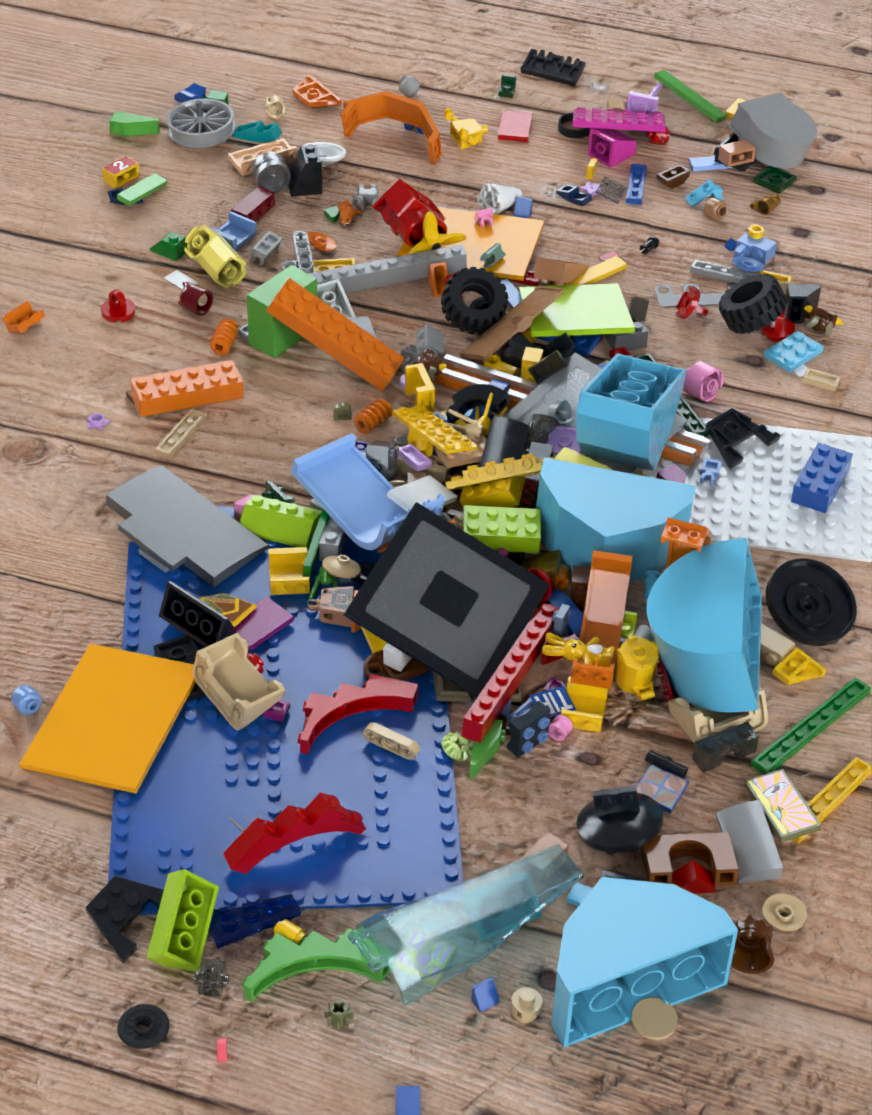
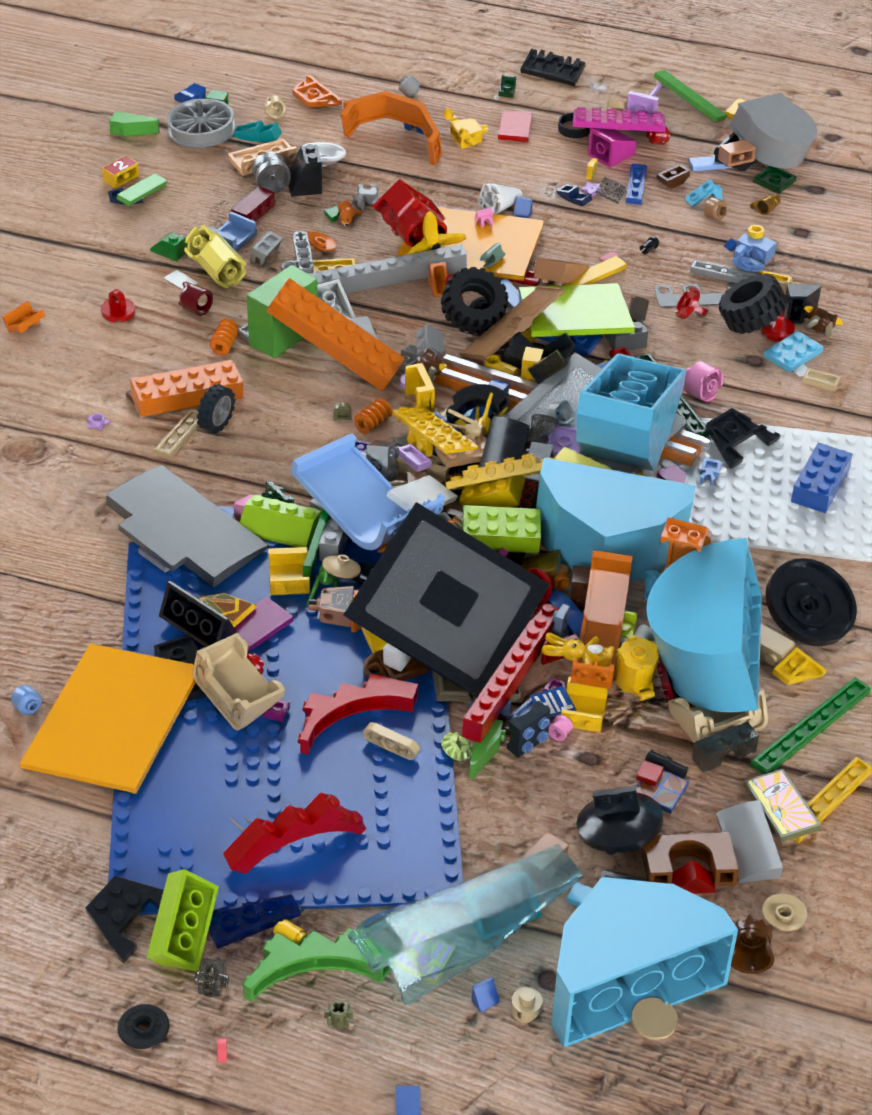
(216, 408): none -> black wheel
(649, 773): none -> tile

